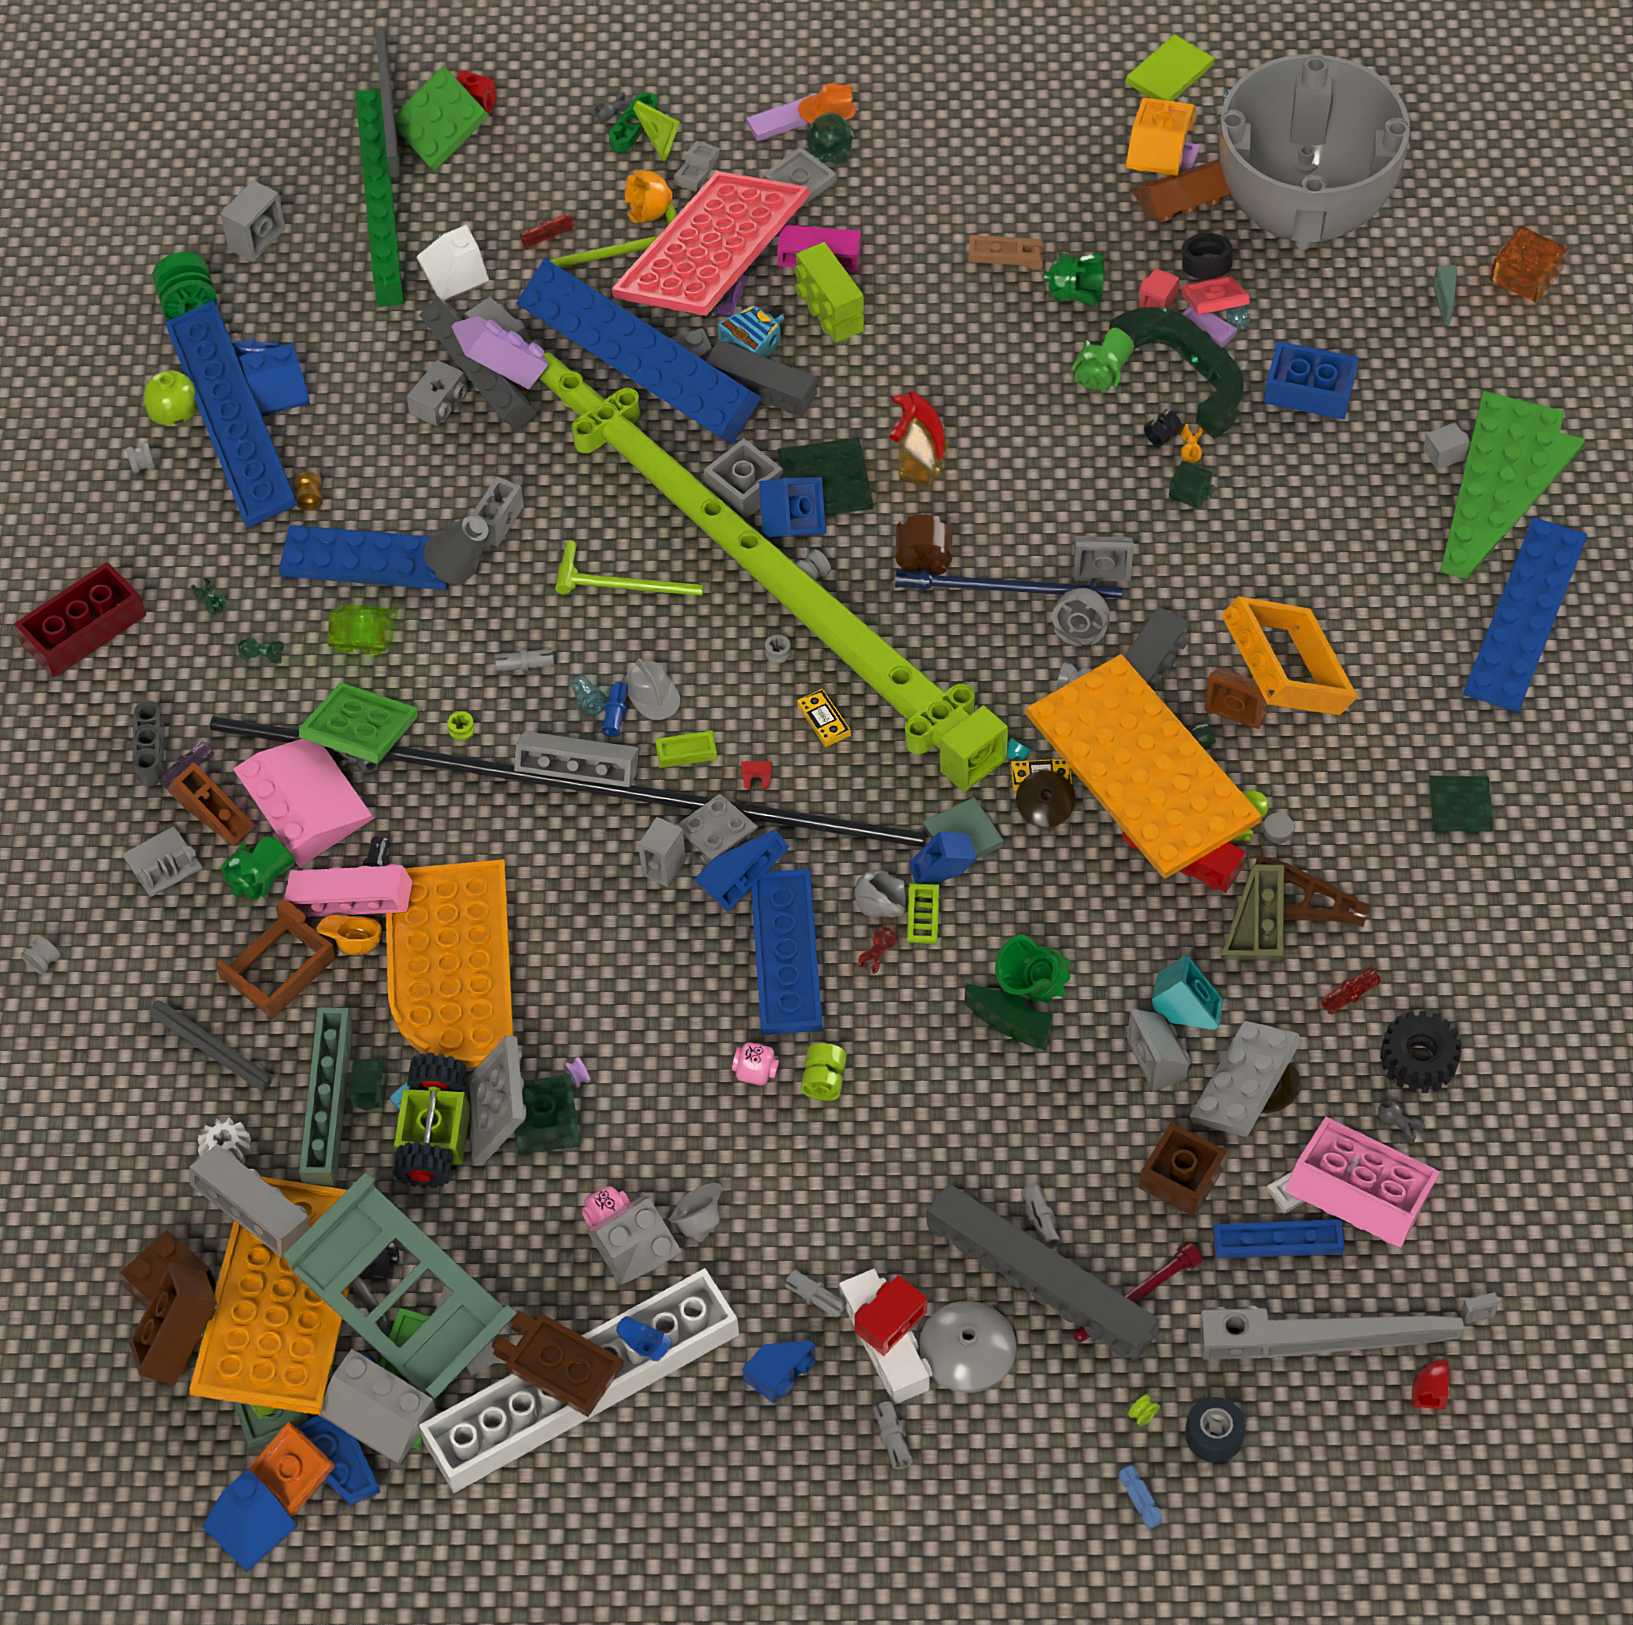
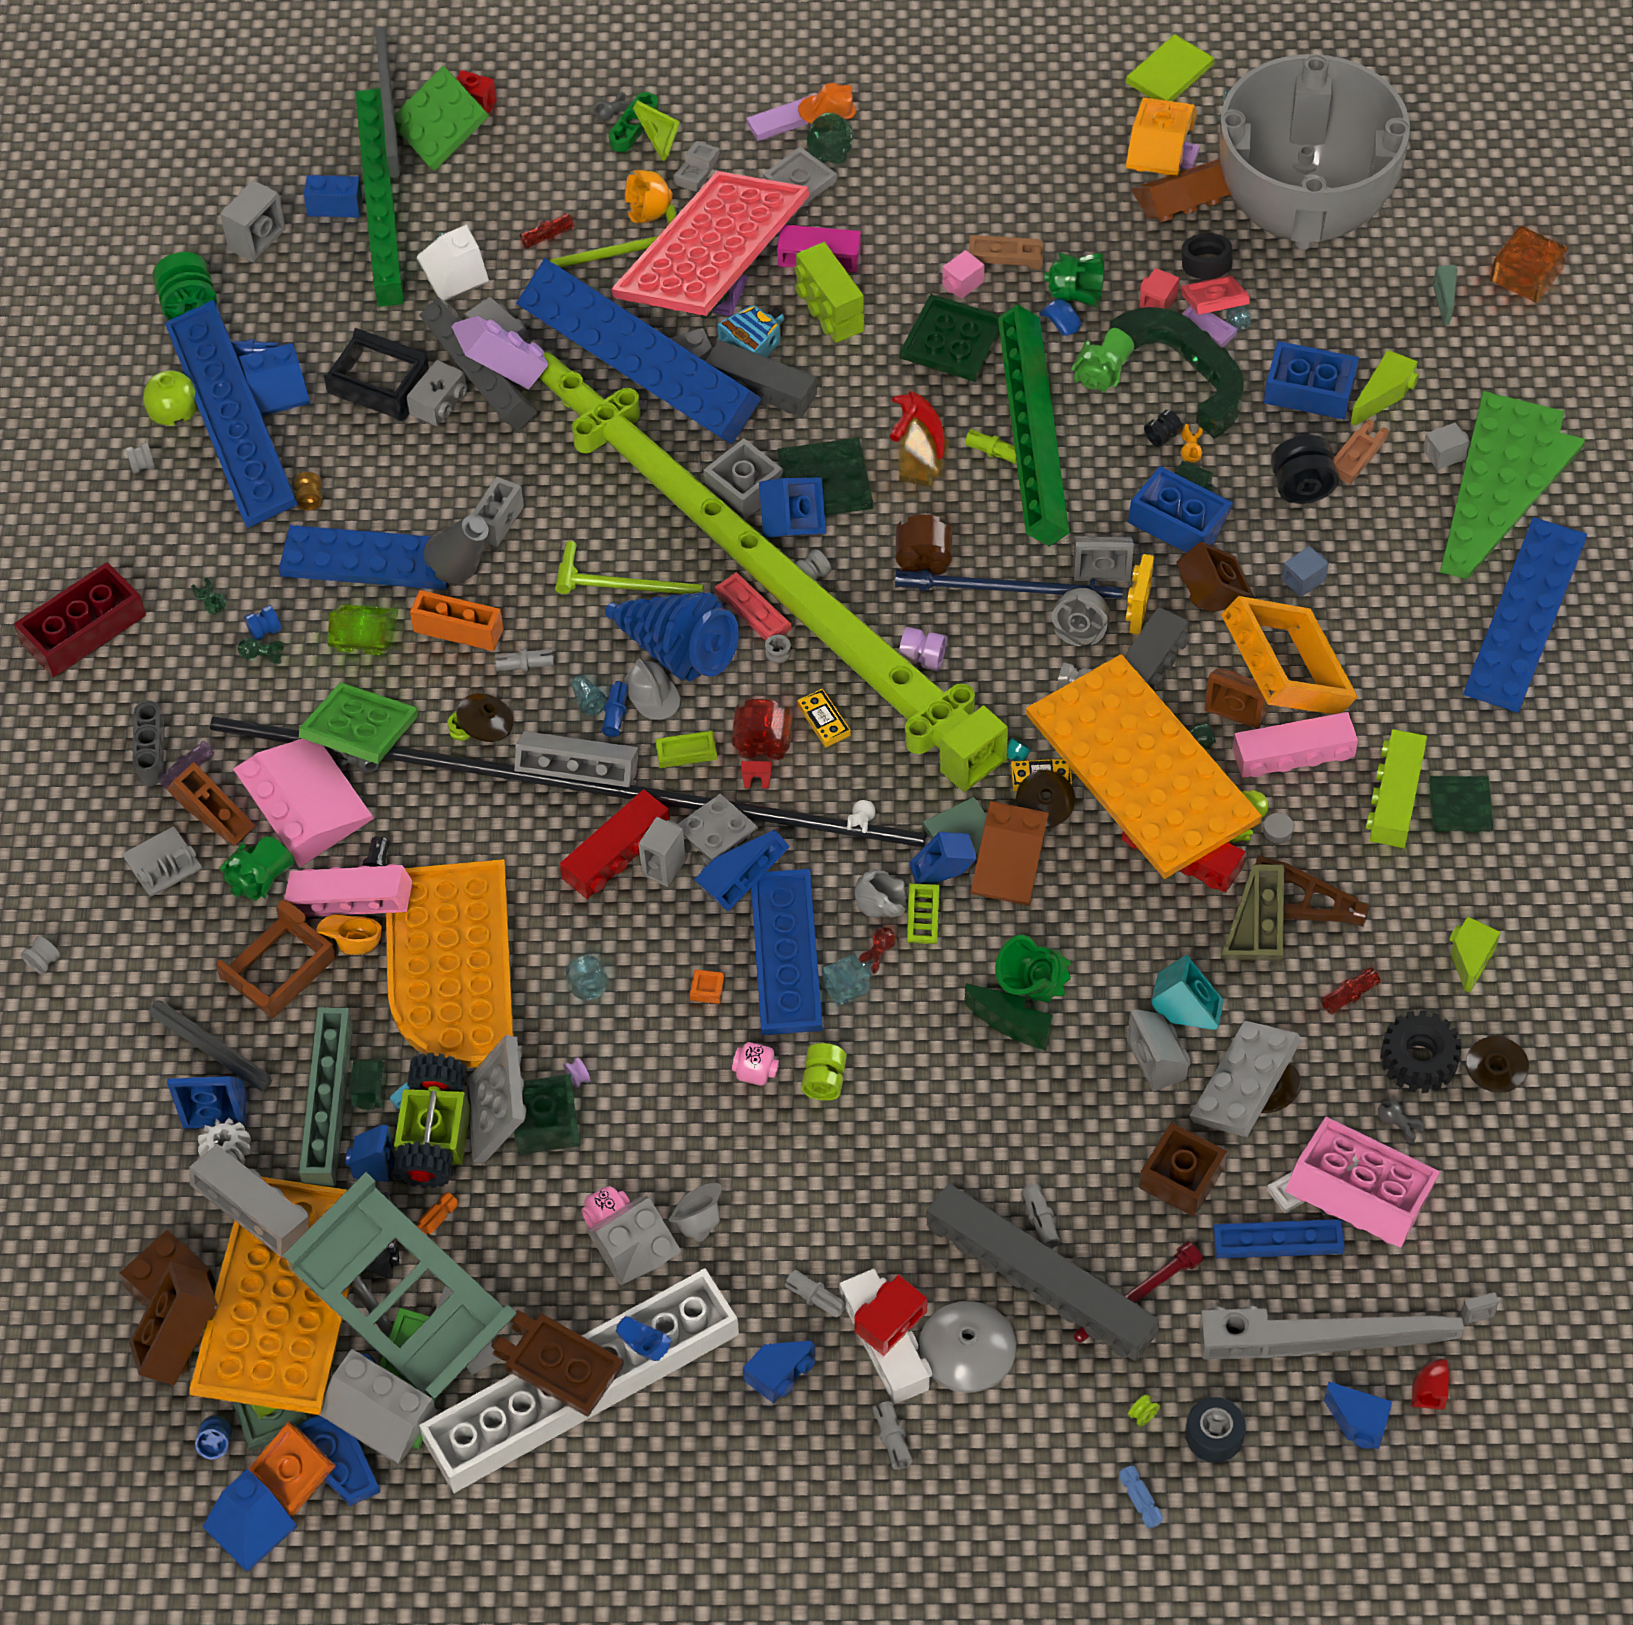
(208, 1098): none -> blue slope
(211, 1444): none -> blue wheel
(262, 623): none -> blue wheel
(333, 196): none -> blue brick
(369, 395): none -> black piece
(373, 1154): none -> blue slope
(437, 1213): none -> orange axle
(456, 620): none -> orange brick
(484, 717): none -> dark brown dish
(586, 977): none -> clear light blue head
(612, 845): none -> red brick
(683, 632): none -> blue plant
(707, 986): none -> orange tile
(752, 607): none -> coral tile
(761, 729): none -> clear red brick
(846, 979): none -> clear light blue brick
(863, 812): none -> white arm
(922, 648): none -> lavender wheel
(951, 338): none -> dark green plate
(962, 274): none -> bright pink brick
(991, 445): none -> lime pin
(1009, 853): none -> dark orange slope
(1033, 426): none -> green brick
(1062, 316): none -> blue hair
(1139, 594): none -> yellow plate
(1178, 510): none -> blue slope
(1212, 577): none -> reddish brown slope
(1295, 745): none -> bright pink brick
(1304, 469): none -> black wheel
(1305, 571): none -> sand blue brick
(1358, 1414): none -> blue slope
(1359, 451): none -> nougat hinge
(1386, 386): none -> lime slope
(1398, 788): none -> lime brick
(1472, 950): none -> lime slope
(1498, 1053): none -> dark brown dish

